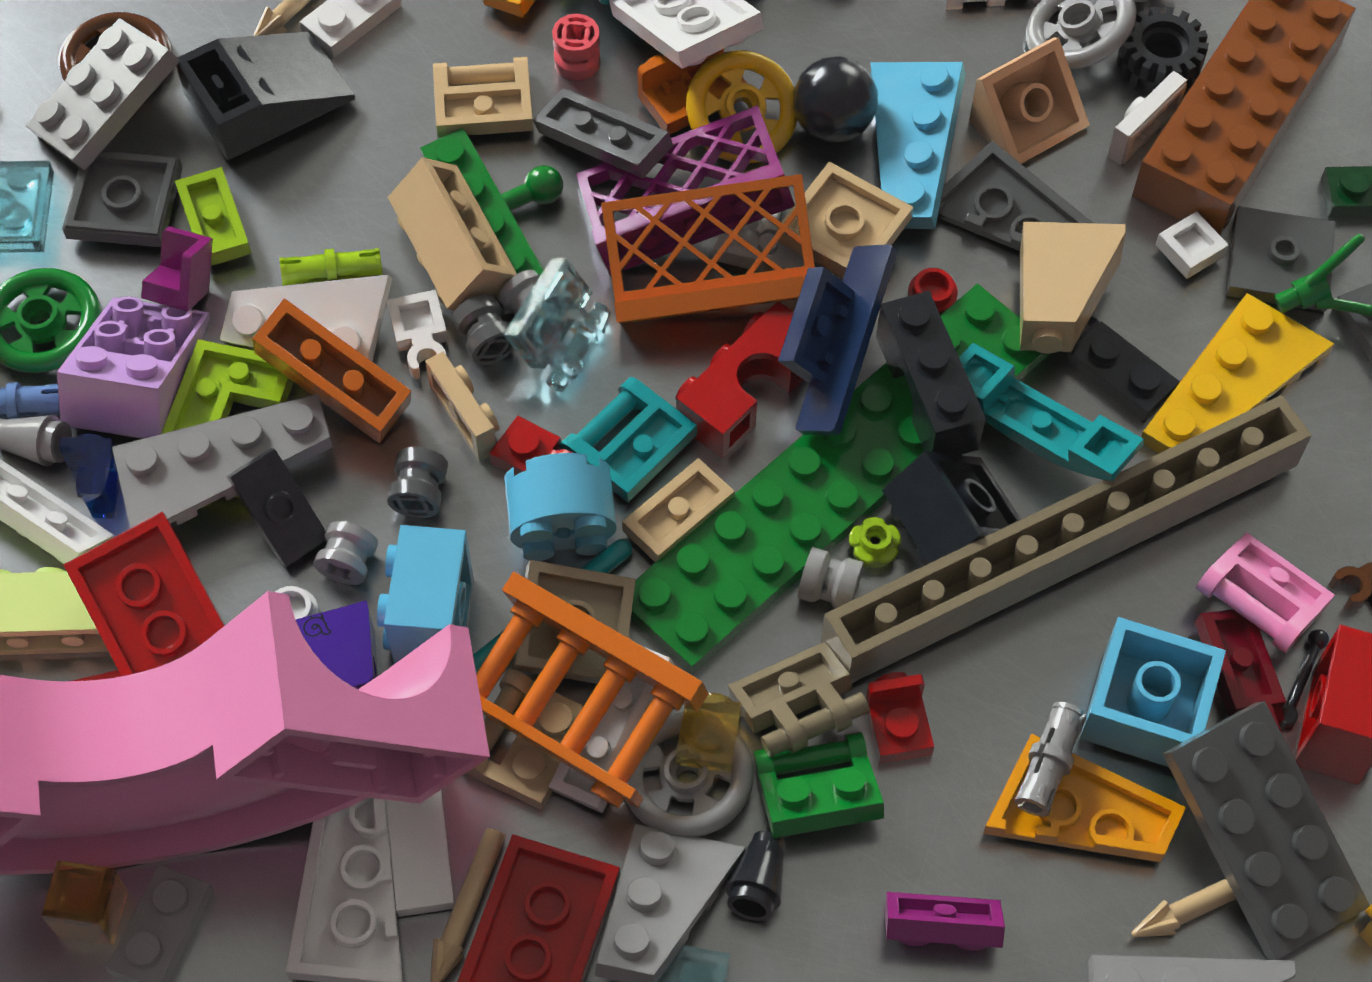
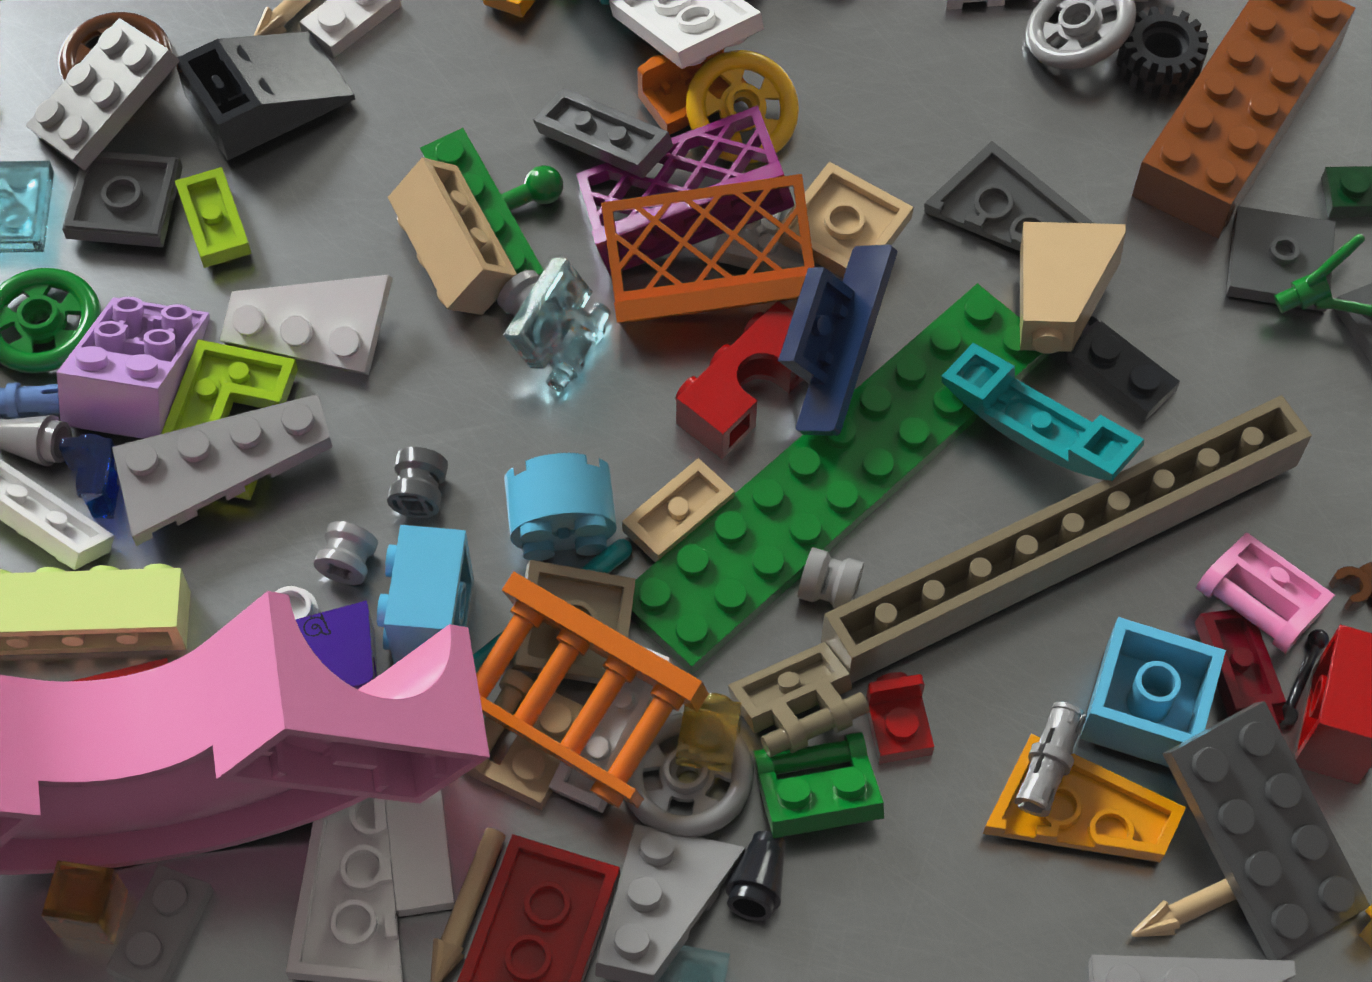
(145, 596): red plate -> none
(182, 272): magenta panel -> none
(278, 507): black plate -> none
(330, 266): lime pin -> none
(332, 370): orange brick -> none
(418, 327): white plate -> none
(454, 392): tan plate -> none
(482, 324): dark grey wheel -> none
(483, 106): tan plate -> none
(523, 442): red plate -> none
(576, 47): coral wheel -> none
(642, 445): teal plate -> none
(835, 99): black piece -> none
(875, 554): lime plate -> none
(916, 131): medium azure wing -> none
(920, 348): black arch -> none
(938, 283): red plate -> none
(944, 919): magenta plate -> none
(948, 503): black slope -> none
(1029, 103): light nougat slope -> none
(1146, 117): white plate -> none
(1191, 245): white plate -> none
(1237, 371): yellow wing -> none

